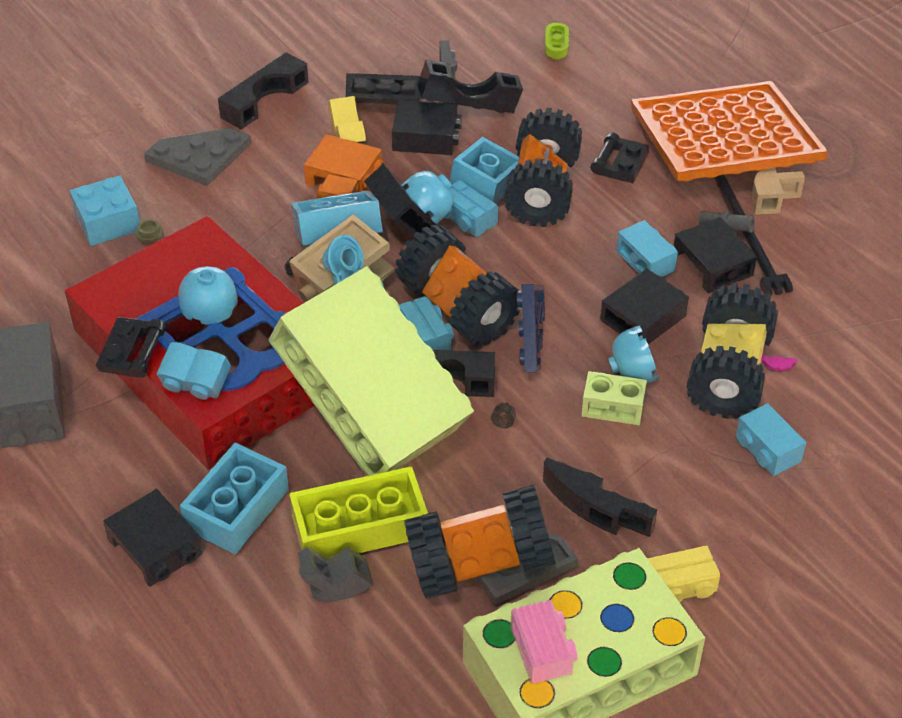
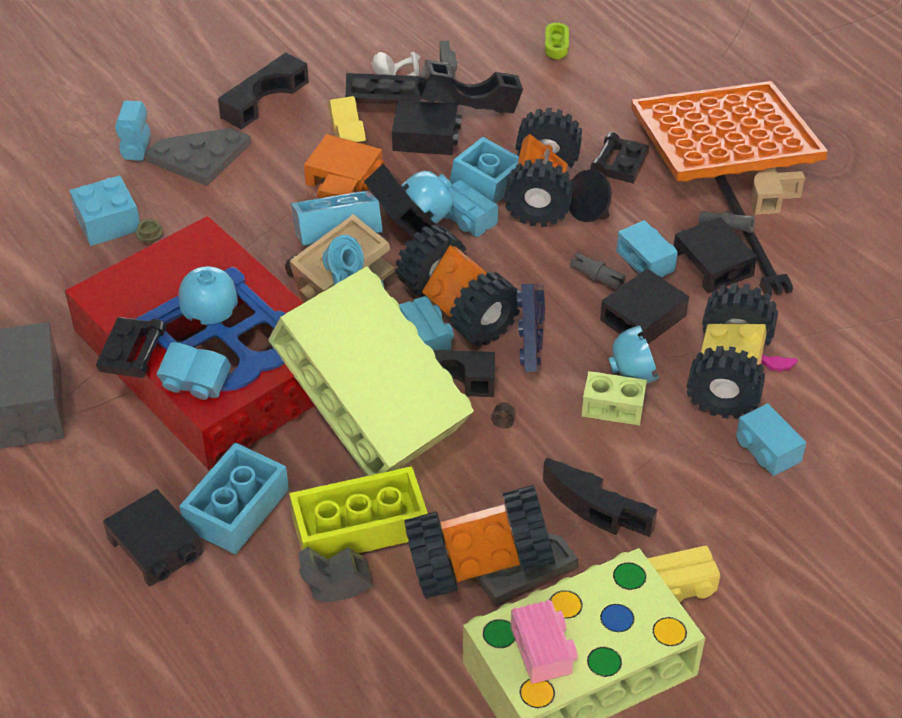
(133, 130): none -> medium azure brick
(384, 64): none -> white piece
(590, 196): none -> black shield
(597, 271): none -> dark grey pin

